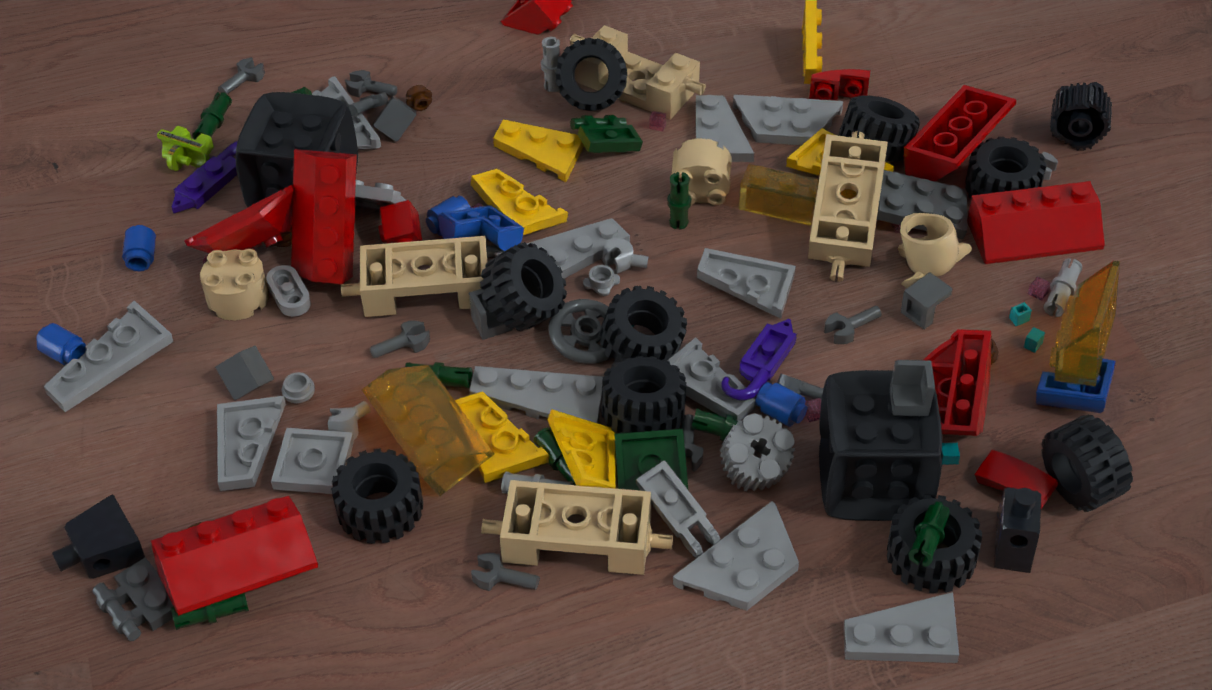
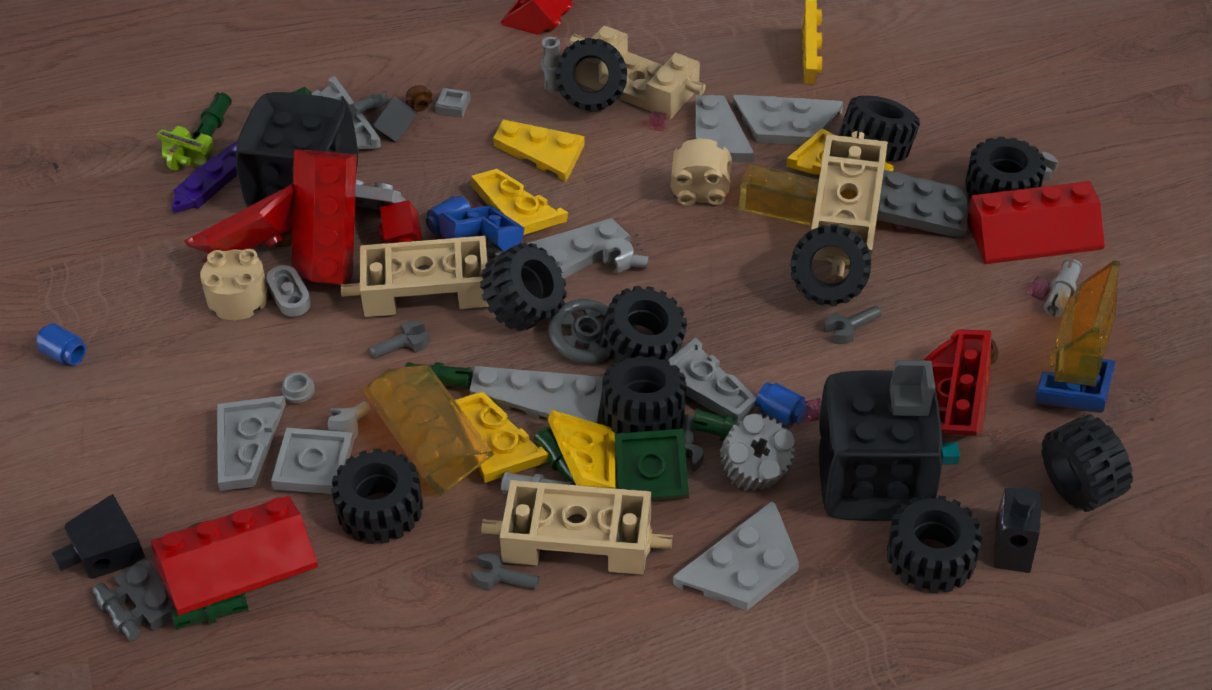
(115, 353): light grey wing -> none
(139, 247): blue brick -> none
(244, 372): dark grey panel -> none
(246, 71): dark grey bar -> none
(361, 81): dark grey bar -> none
(452, 102): none -> light grey tile
(483, 319): dark grey panel -> none
(601, 279): light grey plate -> none
(606, 134): dark green plate -> none
(677, 506): light grey hinge -> none
(679, 200): dark green pin -> none
(748, 278): light grey wing -> none
(763, 359): dark purple plate -> none
(800, 387): dark grey bar -> none
(825, 292): none -> black tyre
(836, 83): red slope -> none
(905, 633): light grey wing -> none
(922, 298): dark grey panel -> none
(929, 533): dark green axle -> none
(933, 252): tan piece -> none
(954, 132): red slope -> none
(1007, 471): red slope -> none
(1020, 314): teal piece -> none
(1034, 339): teal piece -> none
(1081, 115): black brick -> none

